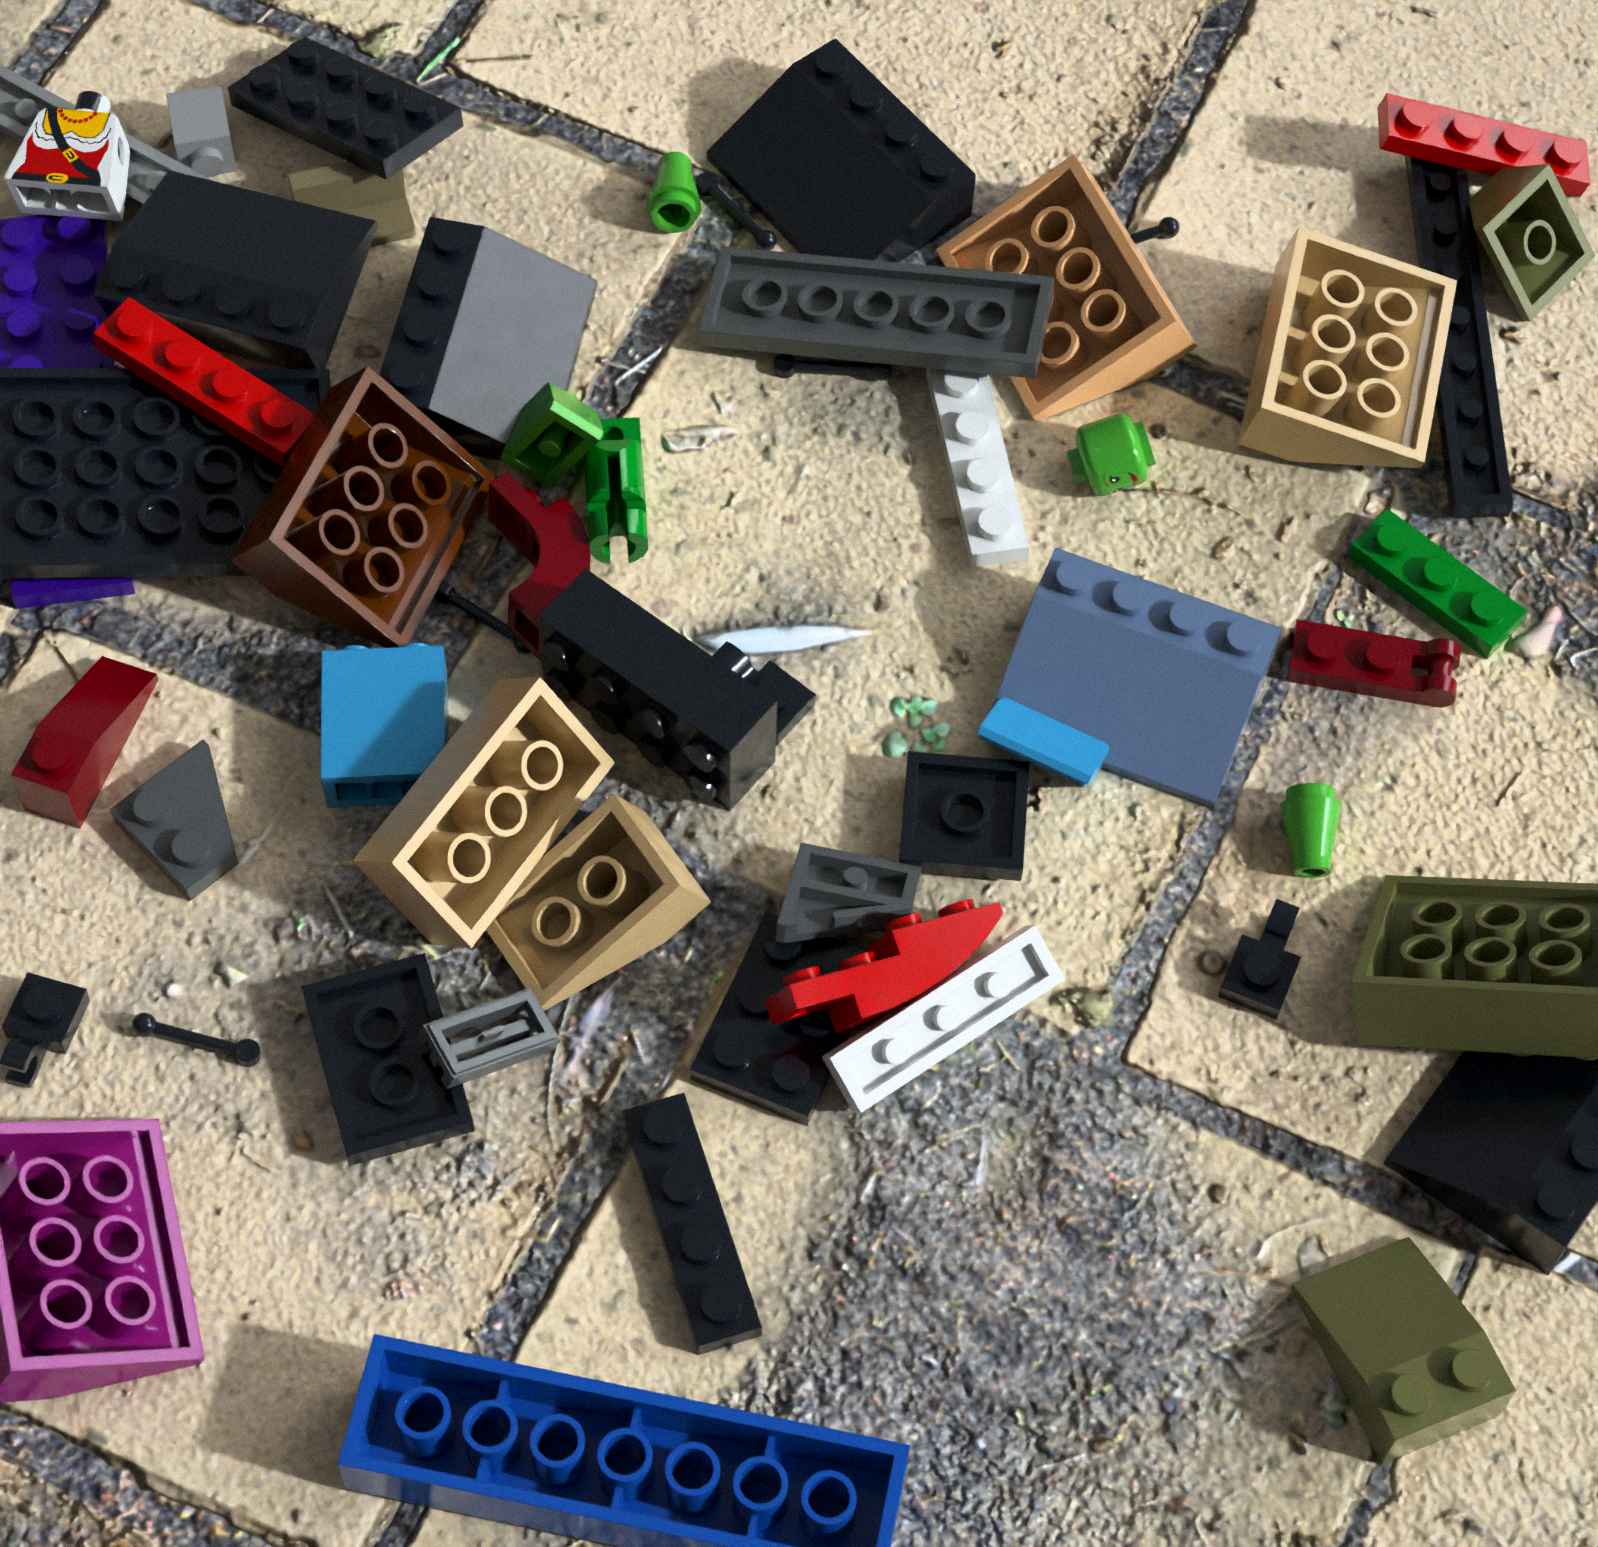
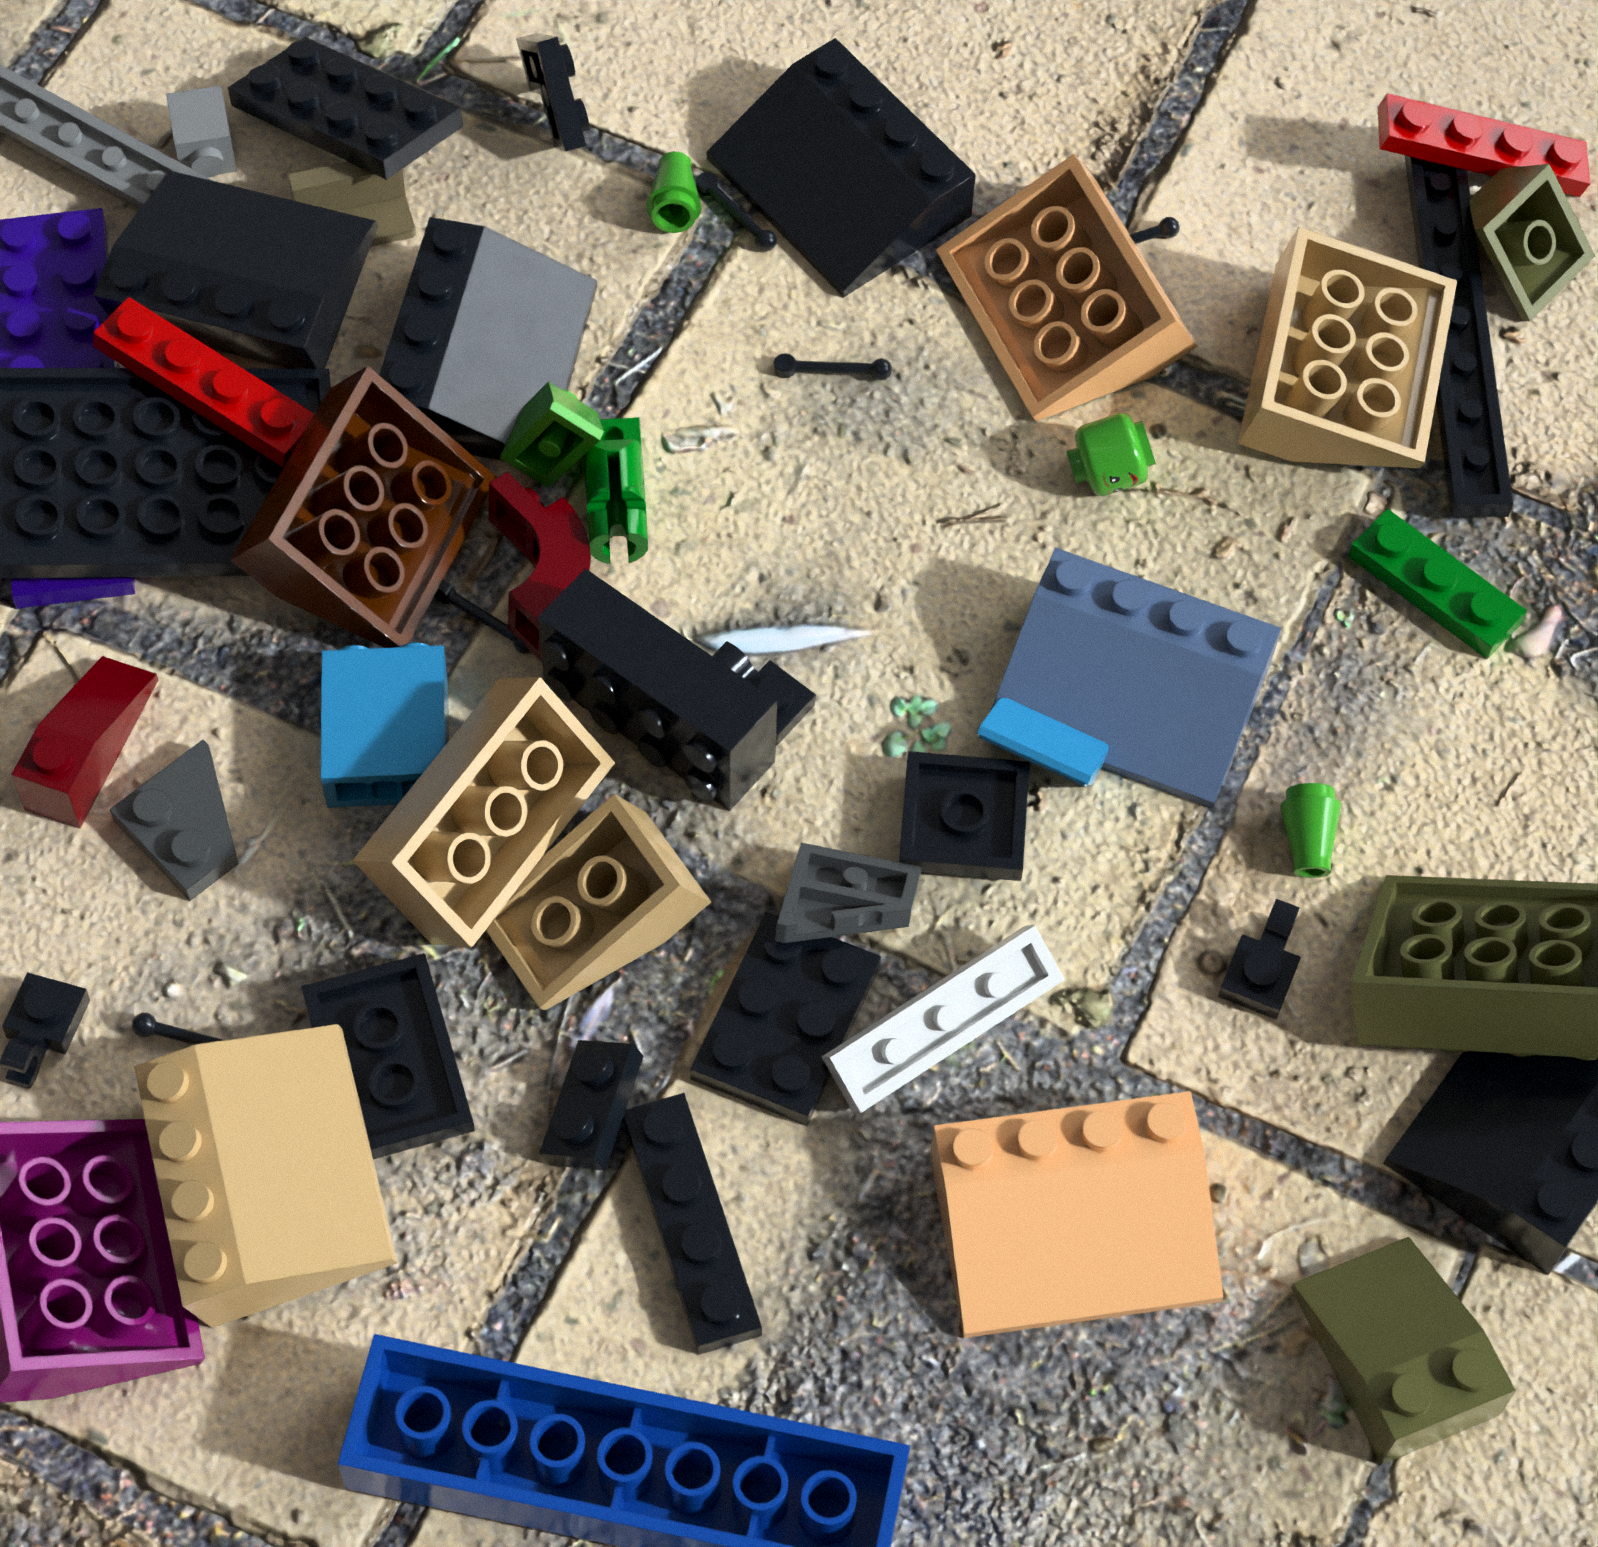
(72, 162): torso -> none
(263, 1170): none -> tan slope
(492, 1061): dark grey tile -> none
(548, 74): none -> black plate
(591, 1105): none -> black plate
(877, 312): dark grey plate -> none
(892, 970): slope -> none
(978, 467): white plate -> none
(1076, 1214): none -> light nougat slope
(1373, 664): dark red plate -> none

